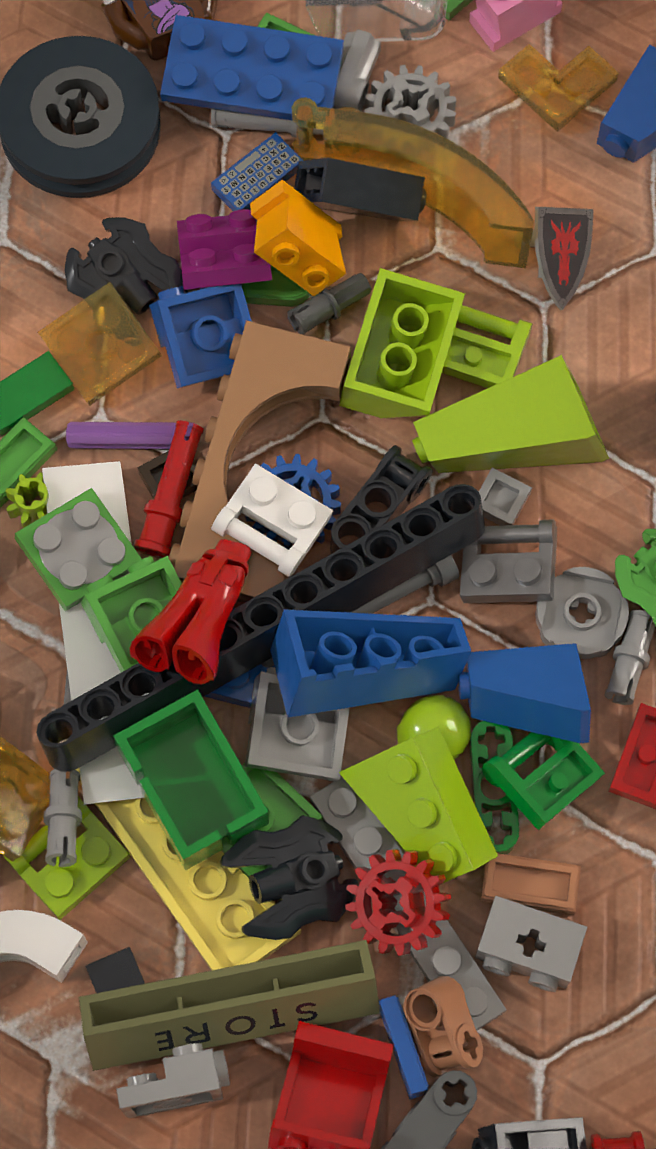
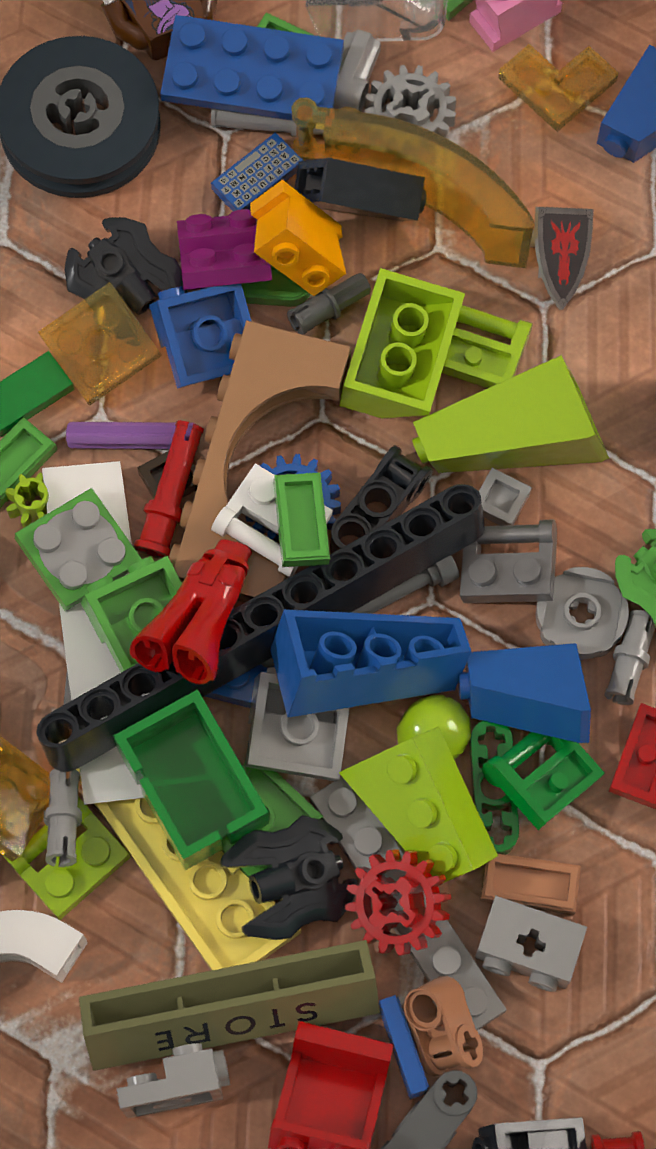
(115, 971): black tile -> none
(301, 519): none -> bright green tile

